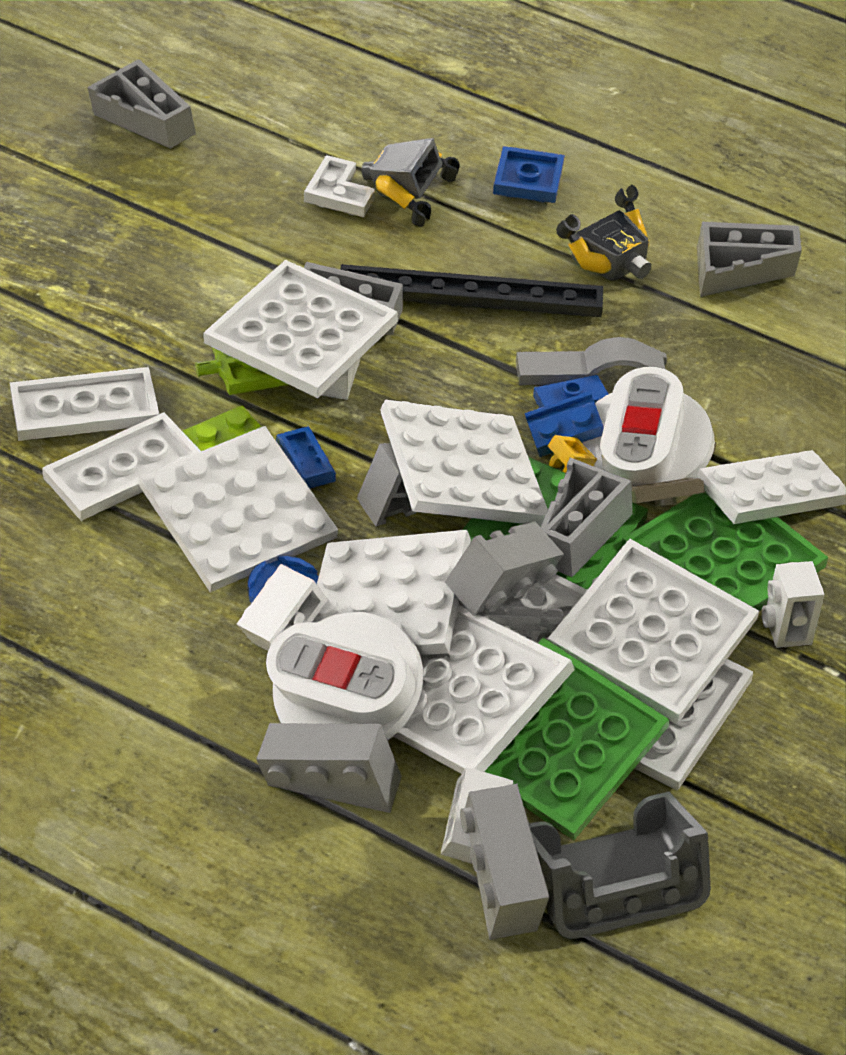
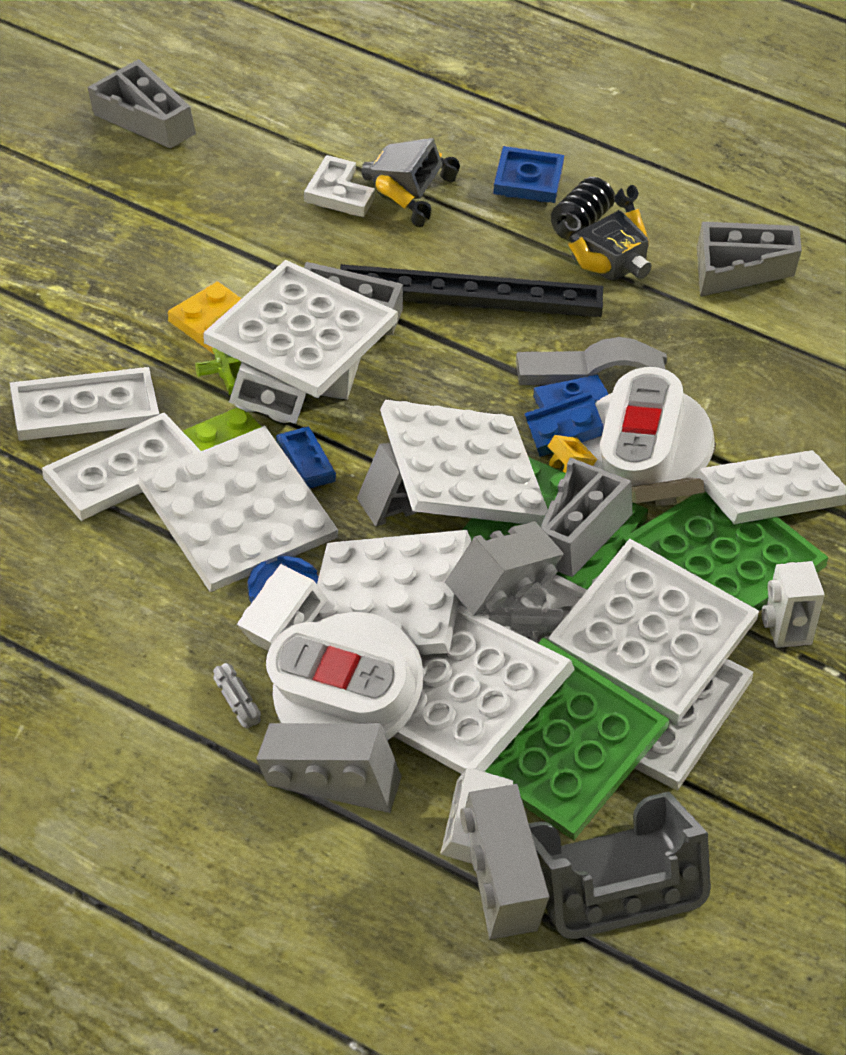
(202, 311): none -> yellow plate
(236, 695): none -> light grey axle
(266, 395): none -> white brick
(586, 201): none -> black piece

